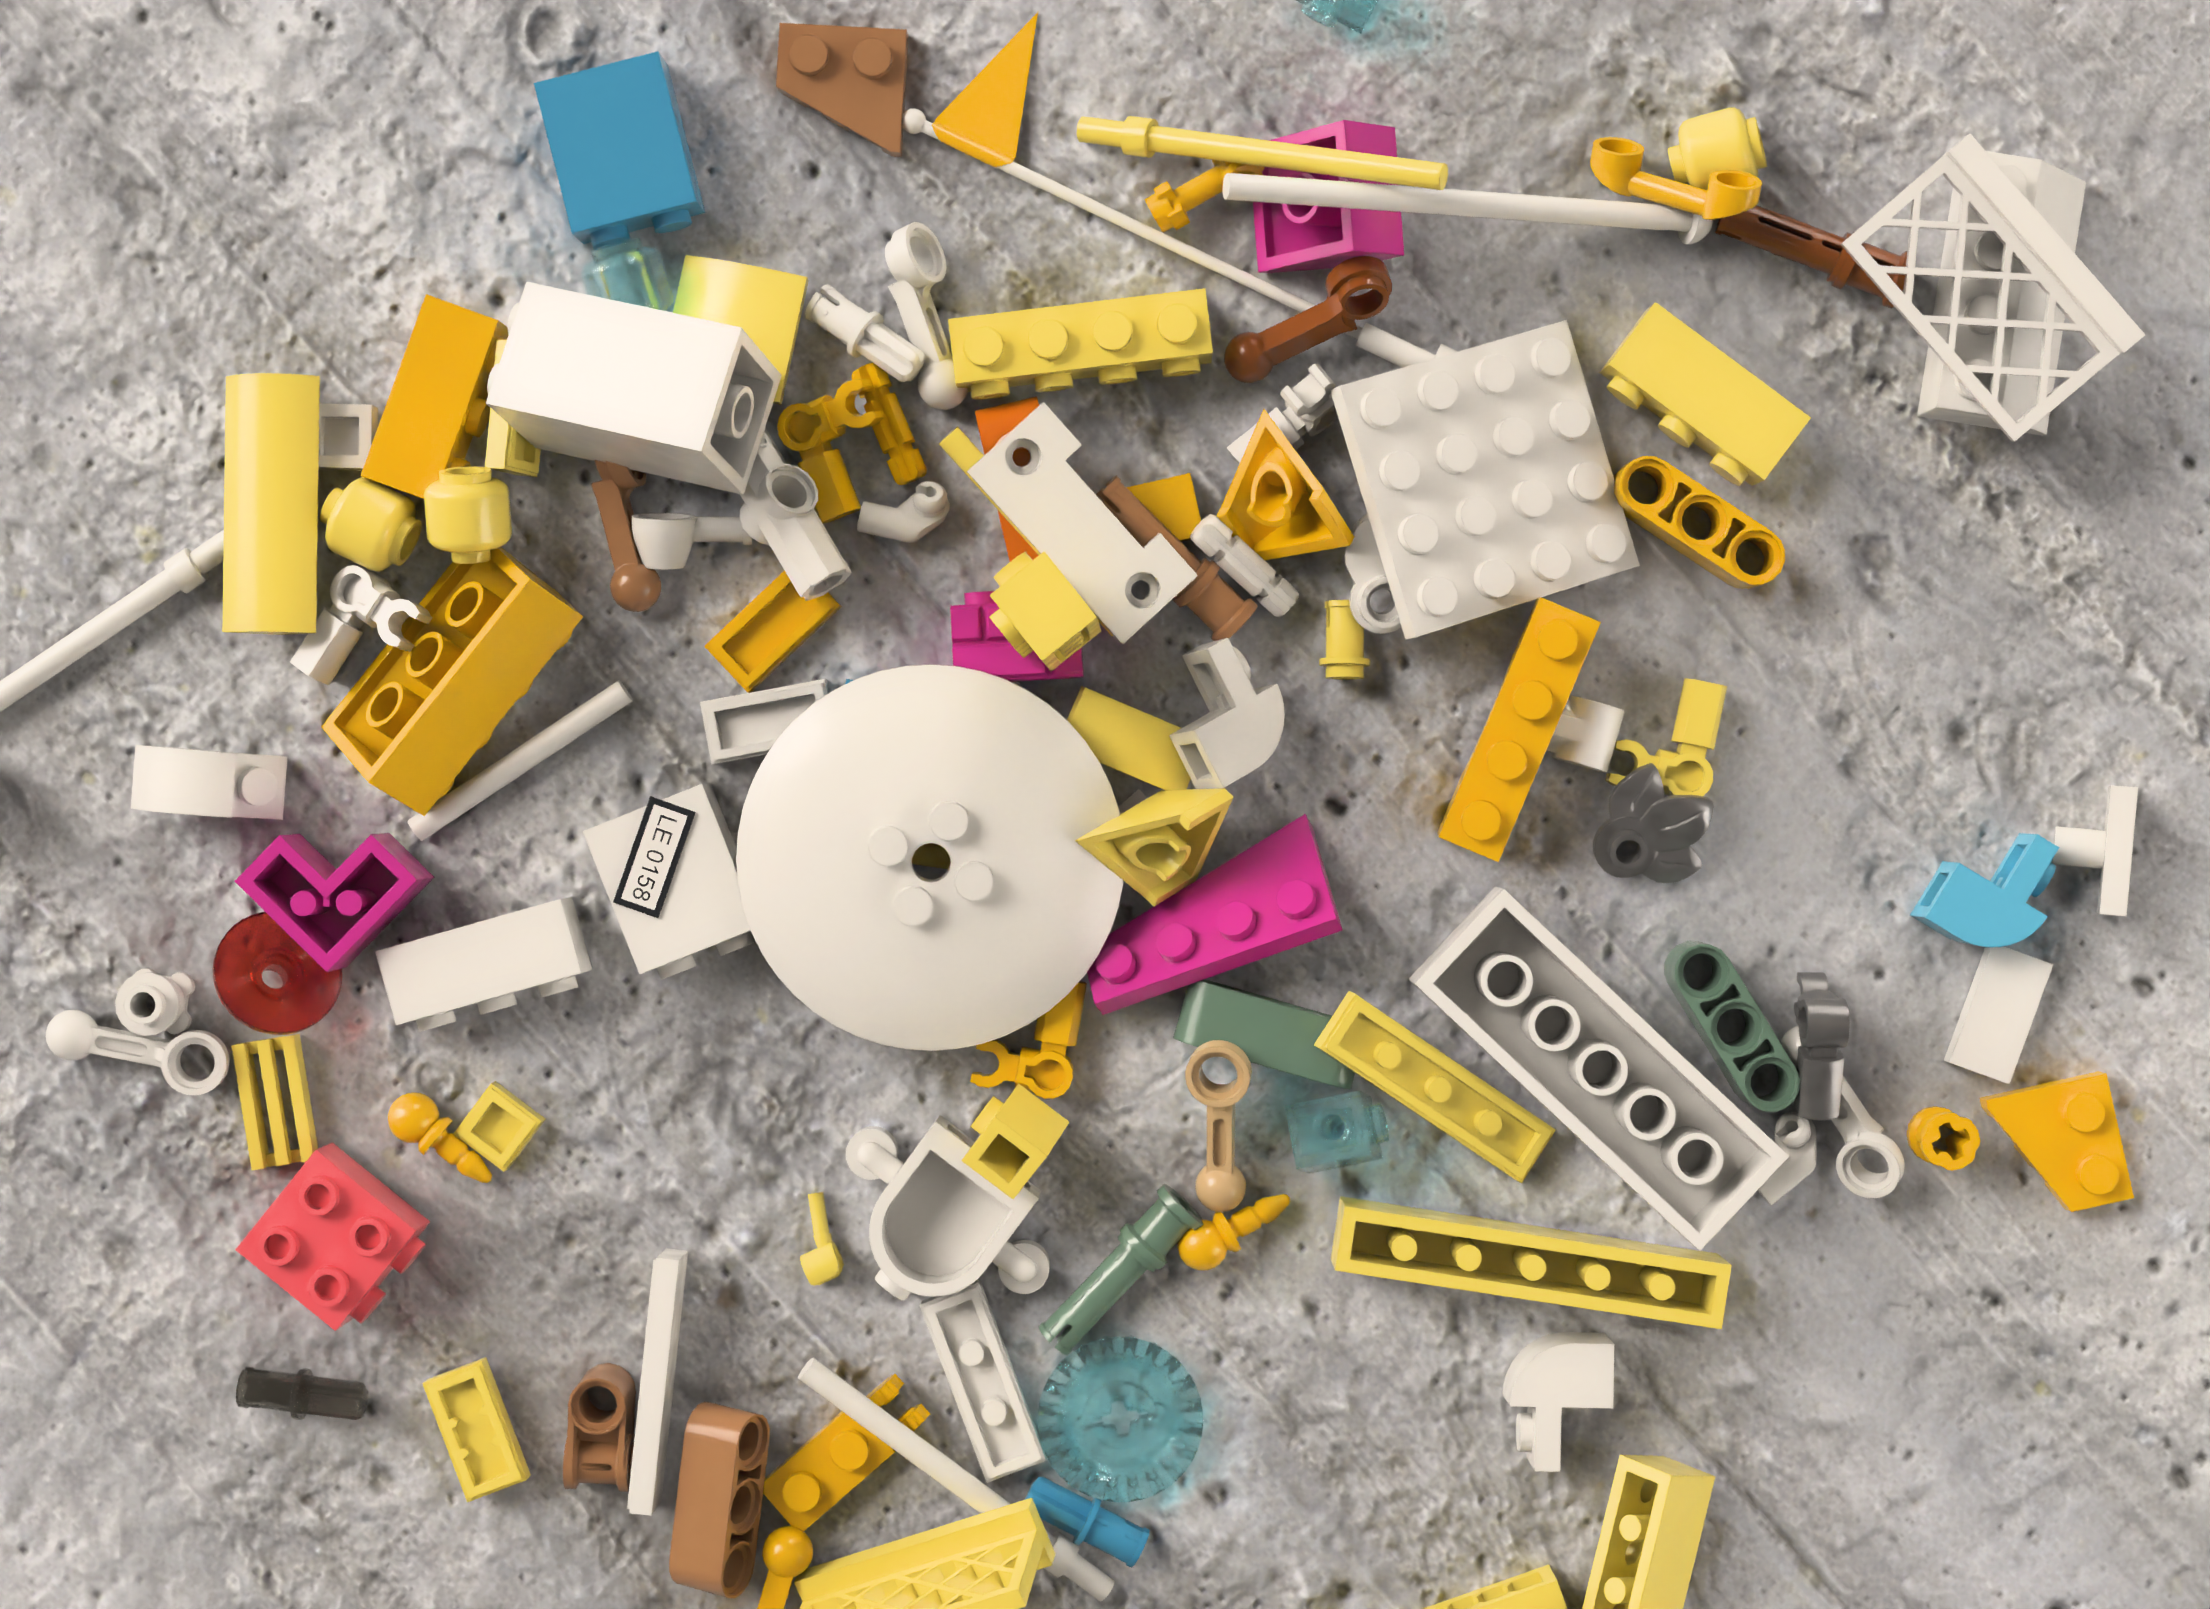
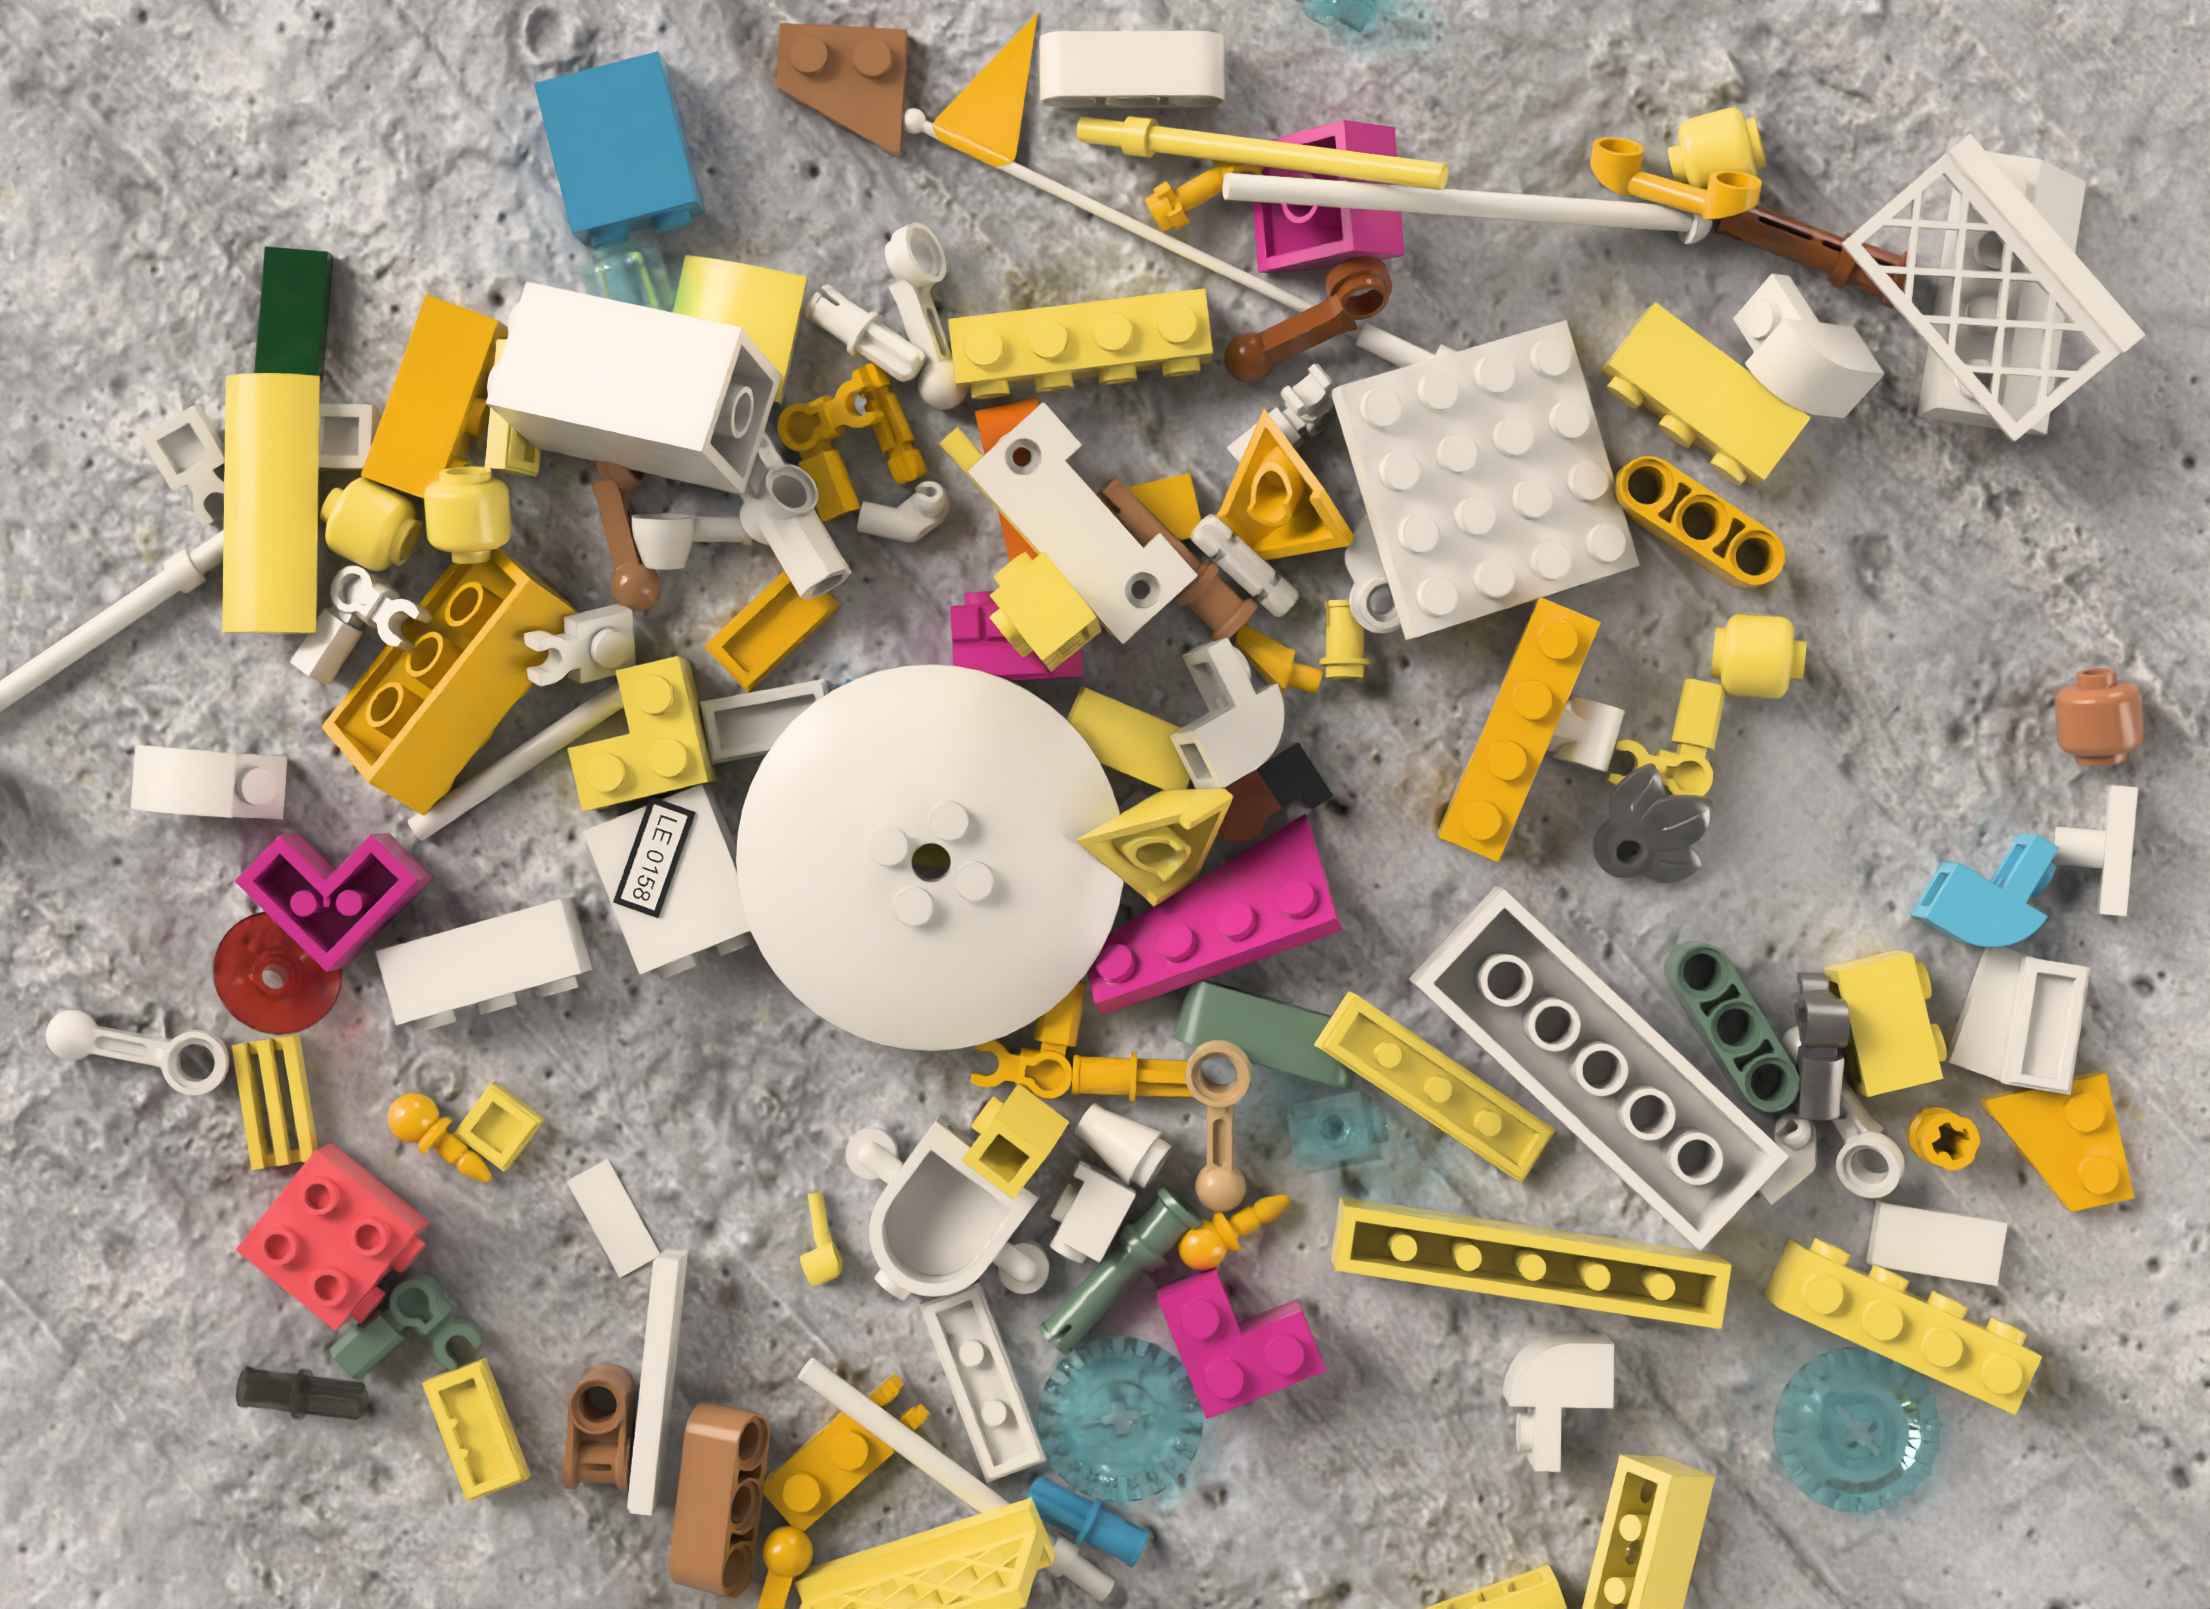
(170, 999): white brick -> none
(189, 454): none -> white plate
(293, 311): none -> dark green tile
(413, 1303): none -> sand green bar
(588, 650): none -> white plate
(613, 1218): none -> white sticker
(664, 746): none -> light yellow brick
(1090, 1212): none -> white brick
(1124, 1145): none -> white cone
(1130, 1077): none -> yellow axle
(1132, 69): none -> white beam
(1231, 1358): none -> dark pink brick
(1271, 789): none -> leg
(1276, 662): none -> yellow bar
(1757, 656): none -> light yellow head
(1799, 359): none -> white brick
(1812, 1432): none -> clear light blue gear
(1889, 1023): none -> light yellow brick
(1902, 1326): none -> light yellow brick
(1936, 1243): none -> white tile
(2045, 1025): none -> white tile
(2099, 718): none -> nougat head

